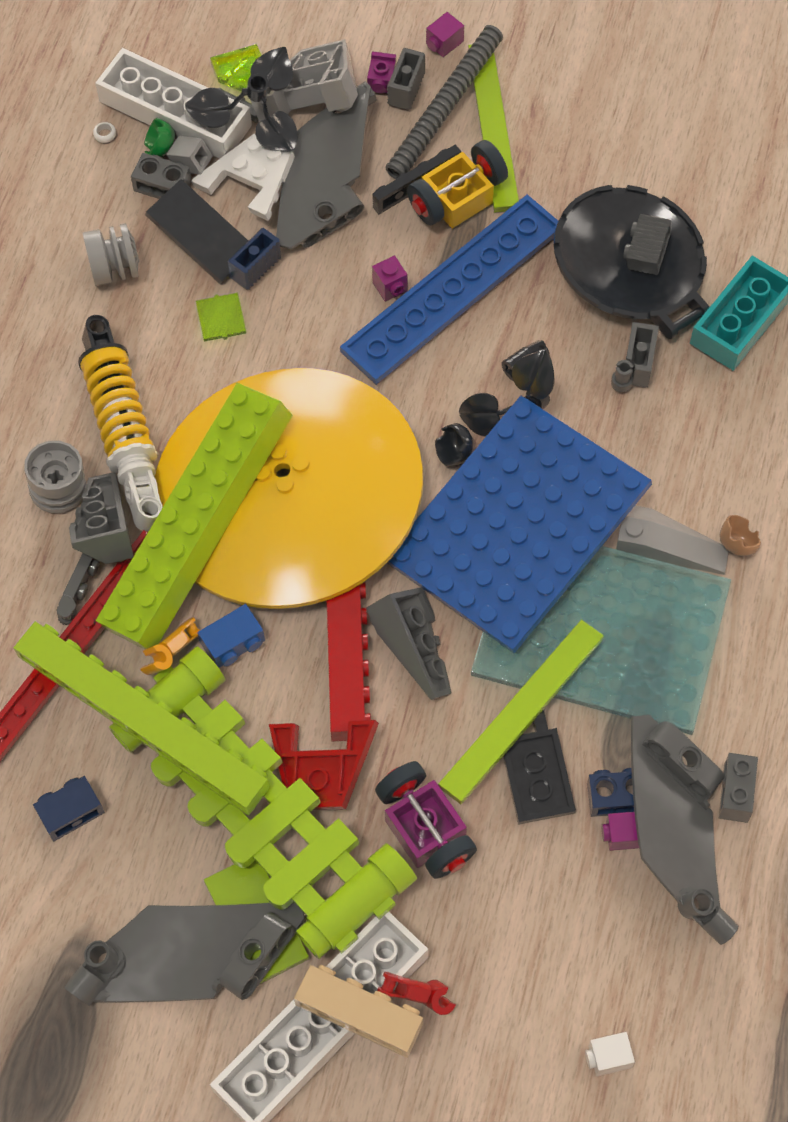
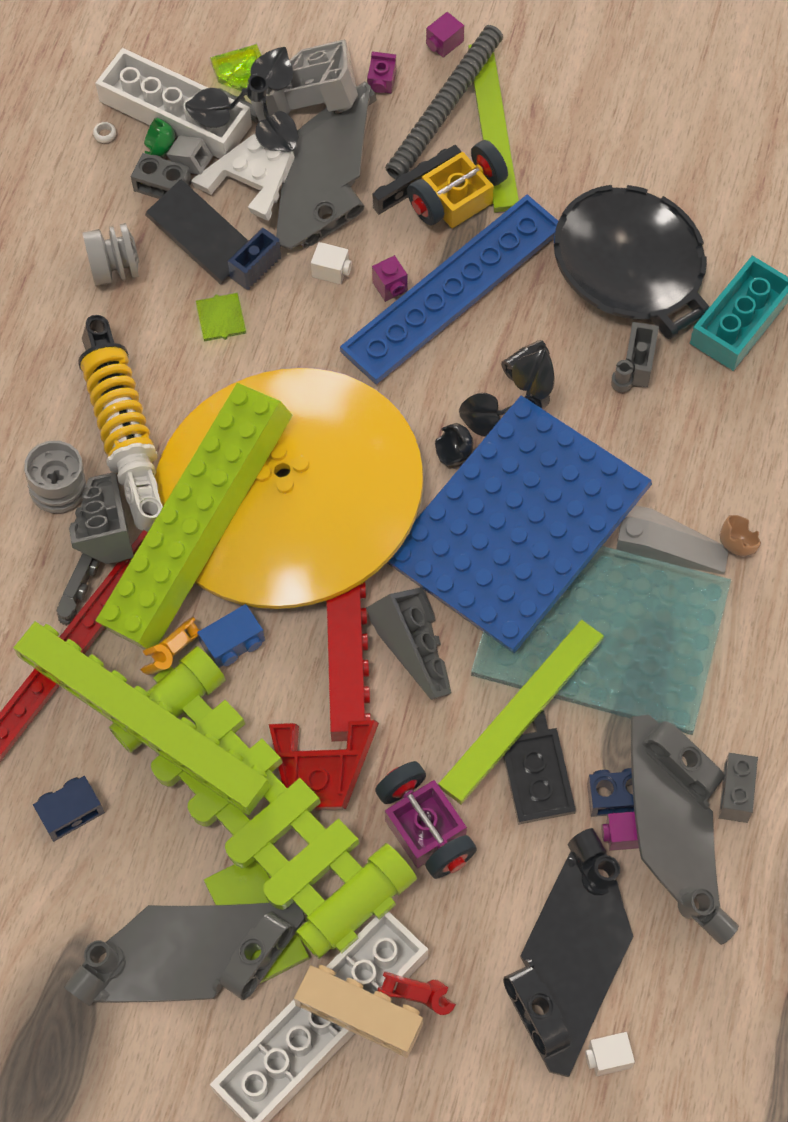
(330, 263): none -> white brick
(406, 78): dark grey brick -> none
(572, 954): none -> black panel
(648, 244): dark grey brick -> none

